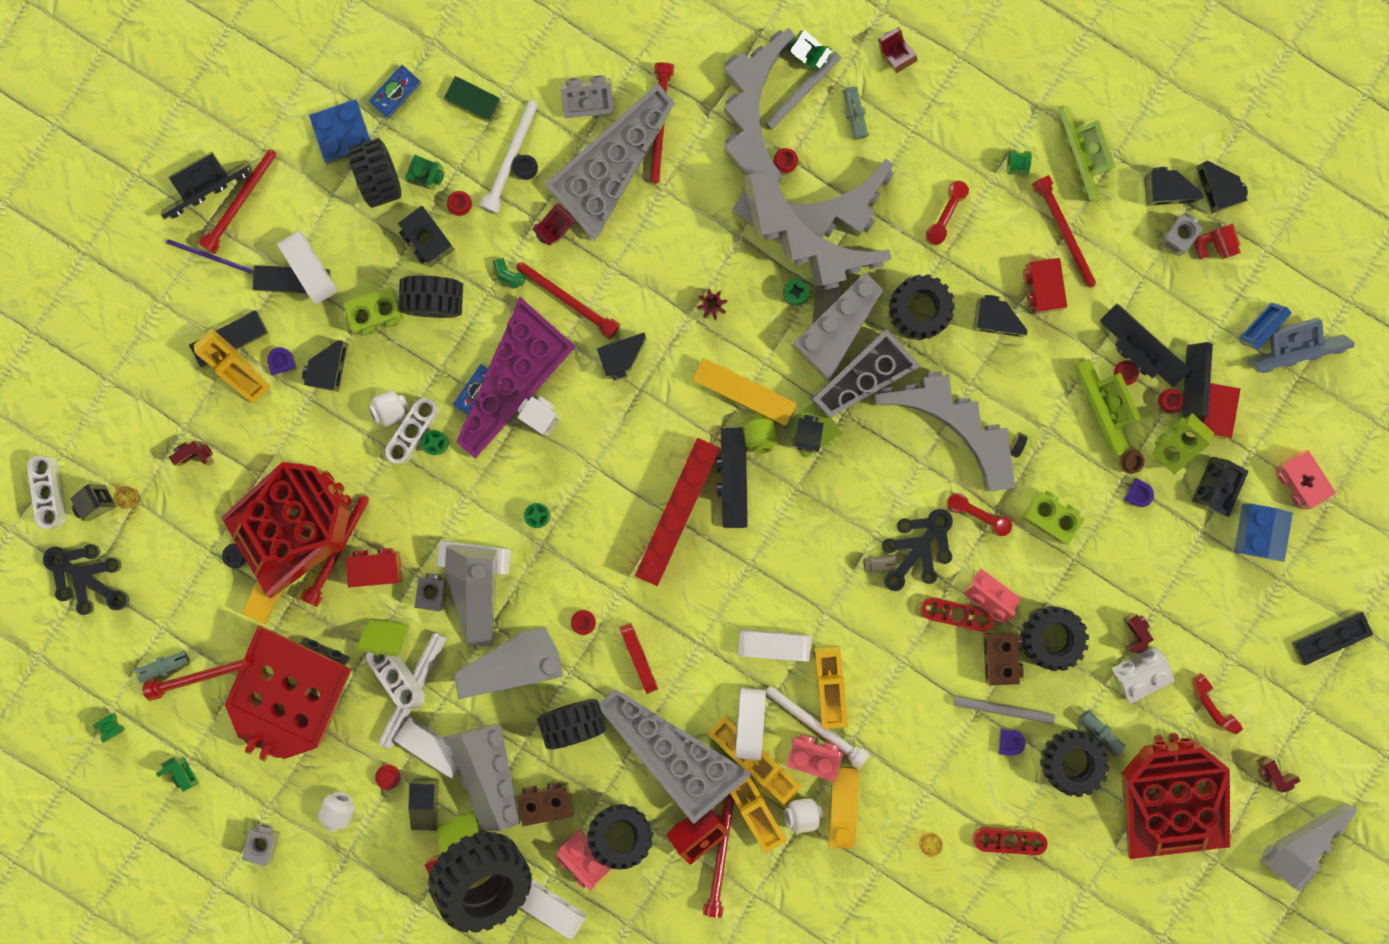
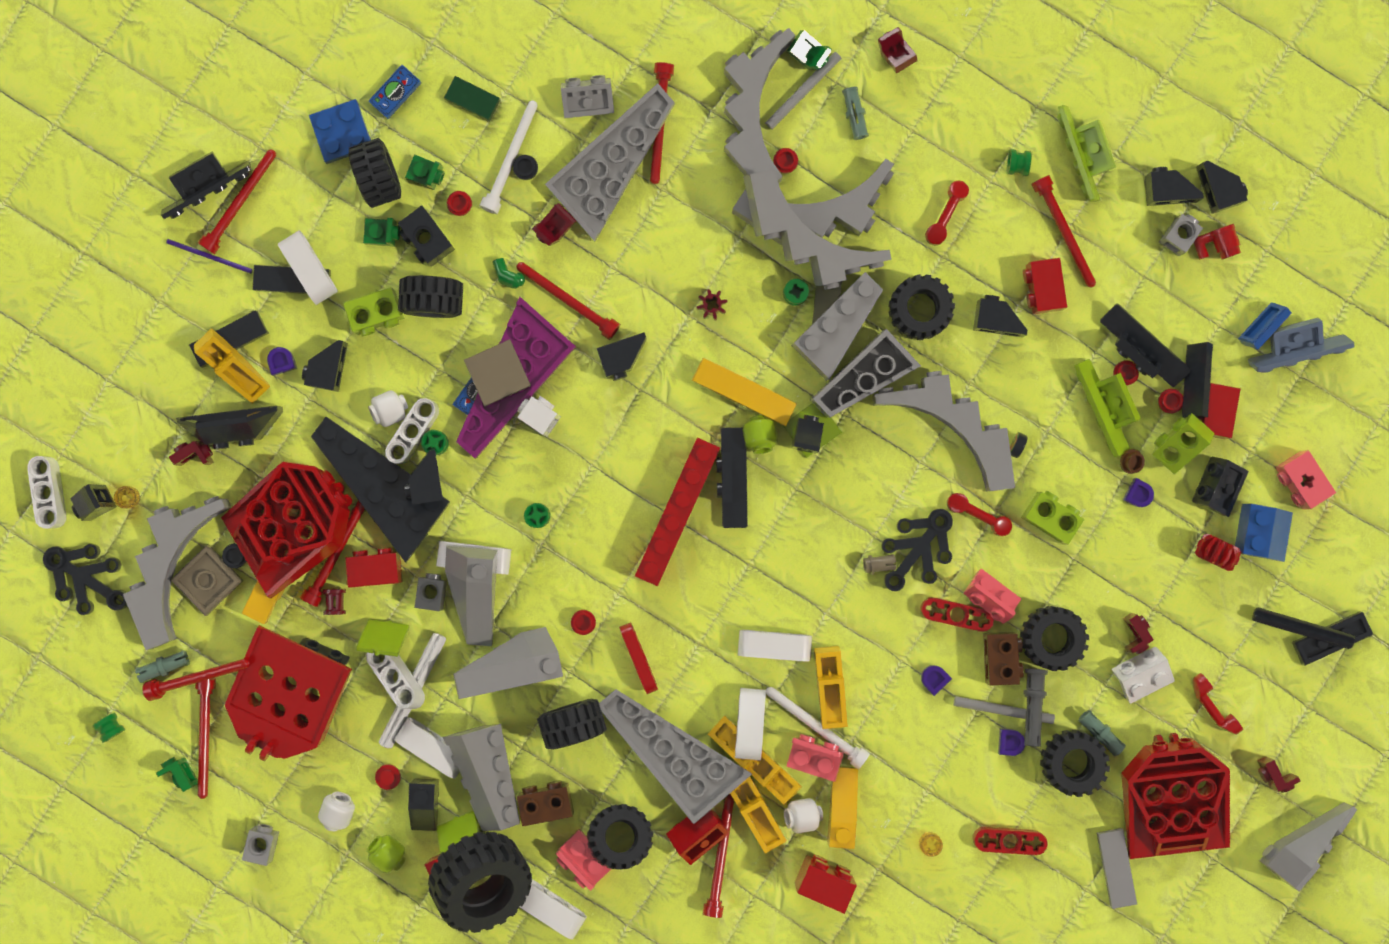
(150, 602): none -> light grey arch
(204, 688): none -> red piece
(206, 580): none -> dark tan tile
(231, 426): none -> black wedge
(339, 609): none -> dark red bush
(379, 488): none -> black wing
(381, 232): none -> green bracket
(386, 853): none -> lime head
(424, 481): none -> black slope
(497, 373): none -> dark tan tile
(825, 883): none -> red brick
(934, 678): none -> dark purple tile
(1035, 695): none -> dark grey pin
(1116, 868): none -> light grey tile
(1218, 552): none -> red gear
(1303, 628): none -> black axle

